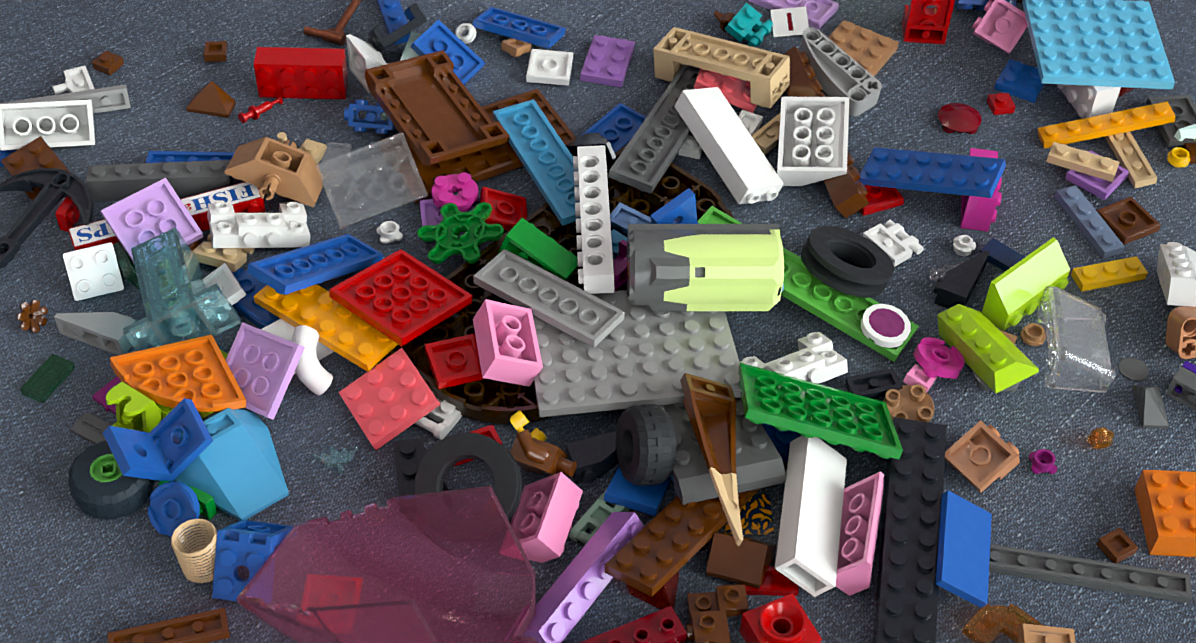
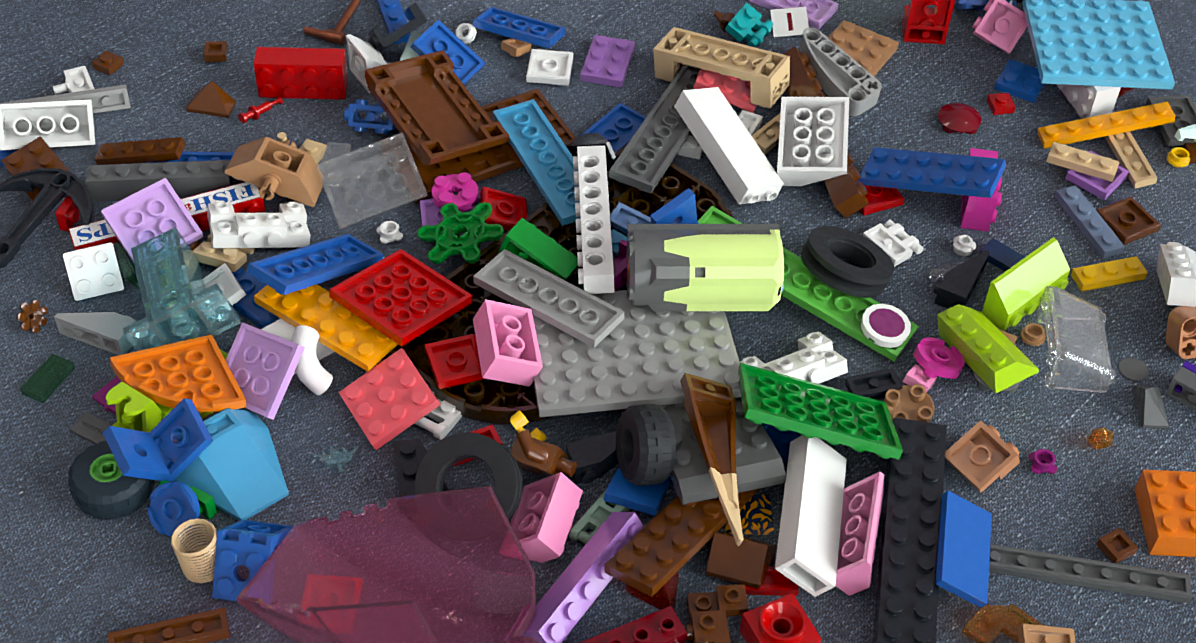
(140, 151): none -> reddish brown plate

